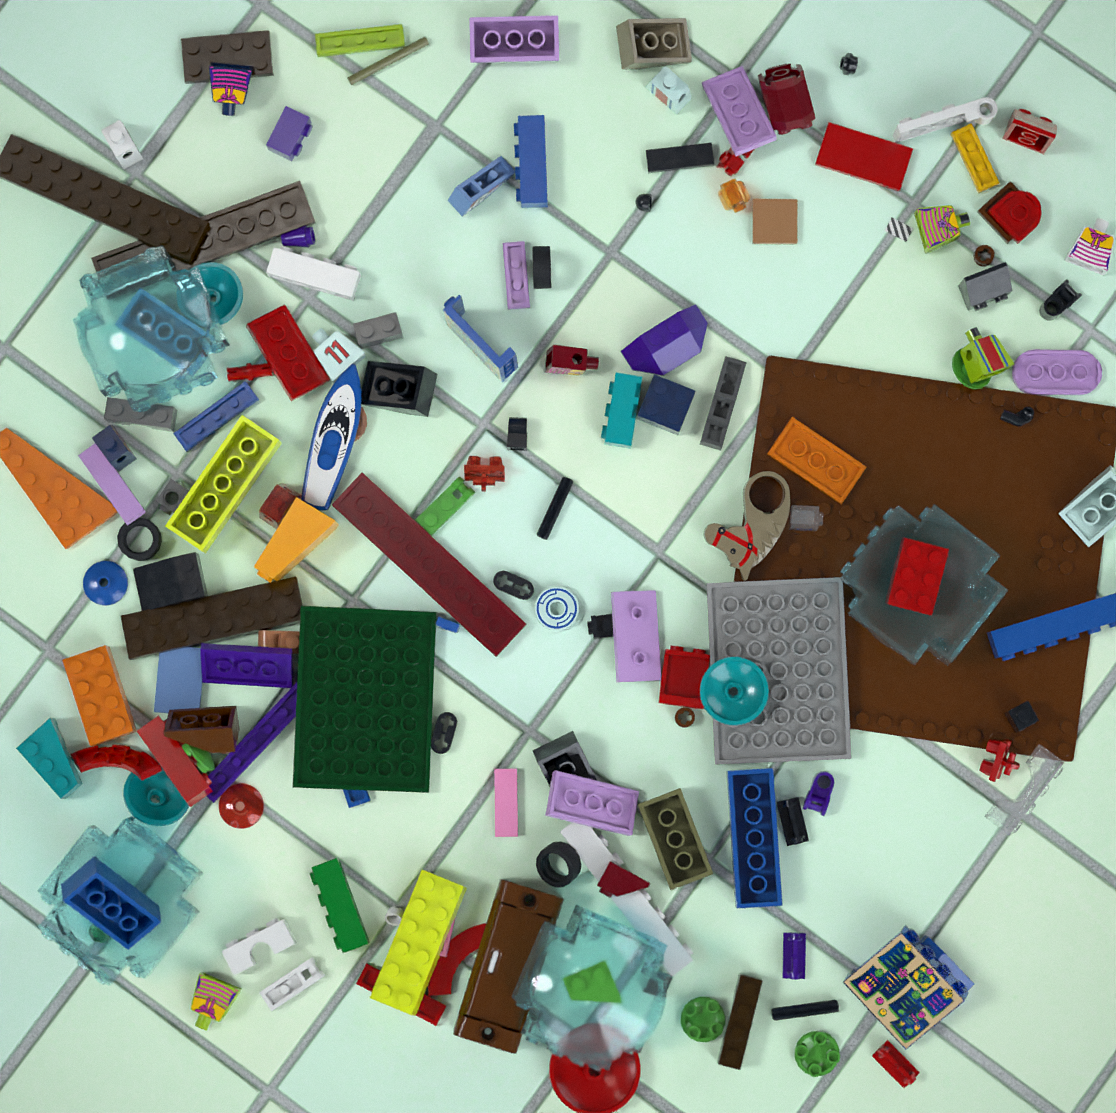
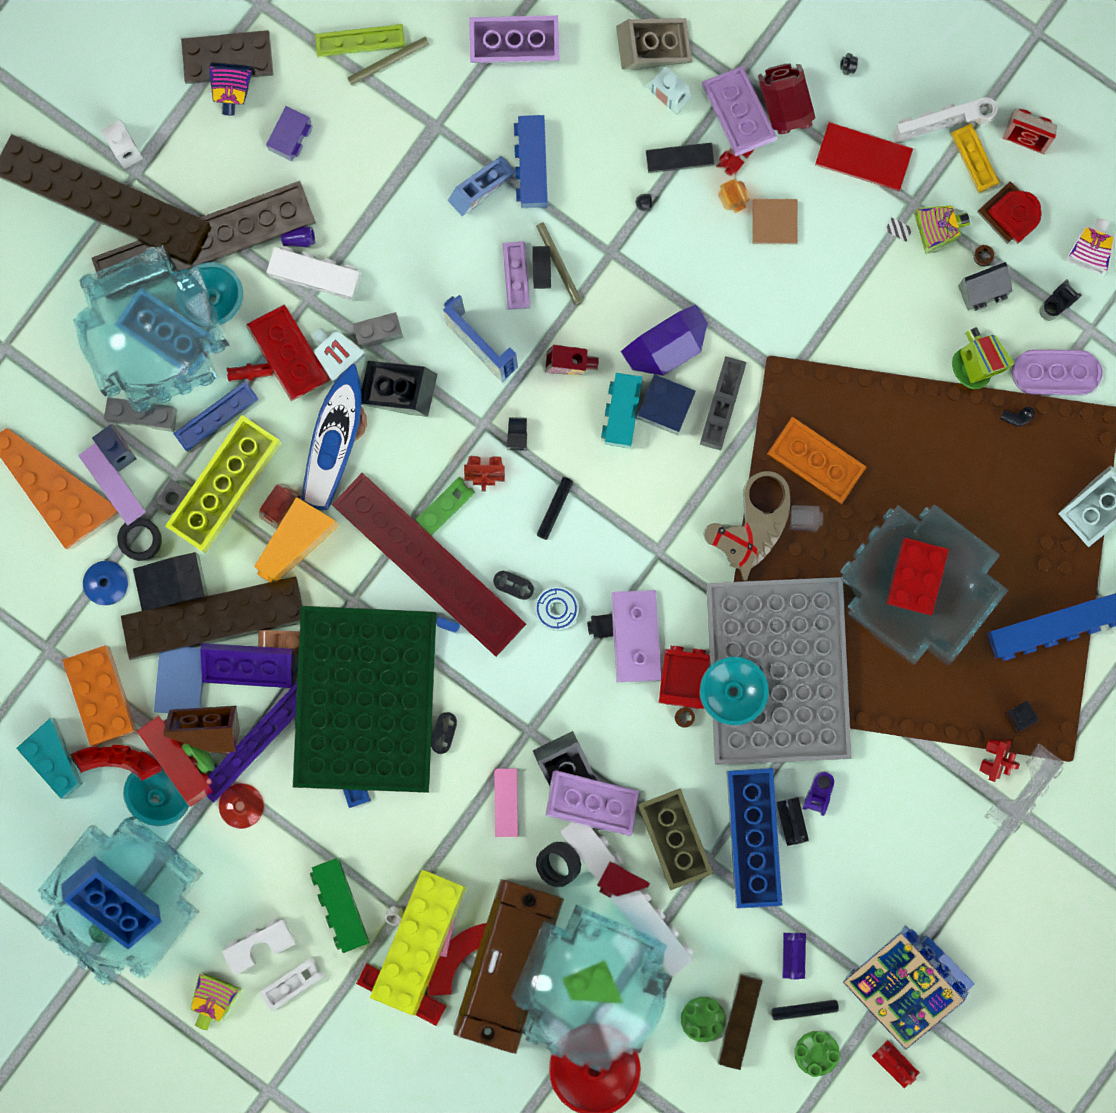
(559, 264): none -> olive bar

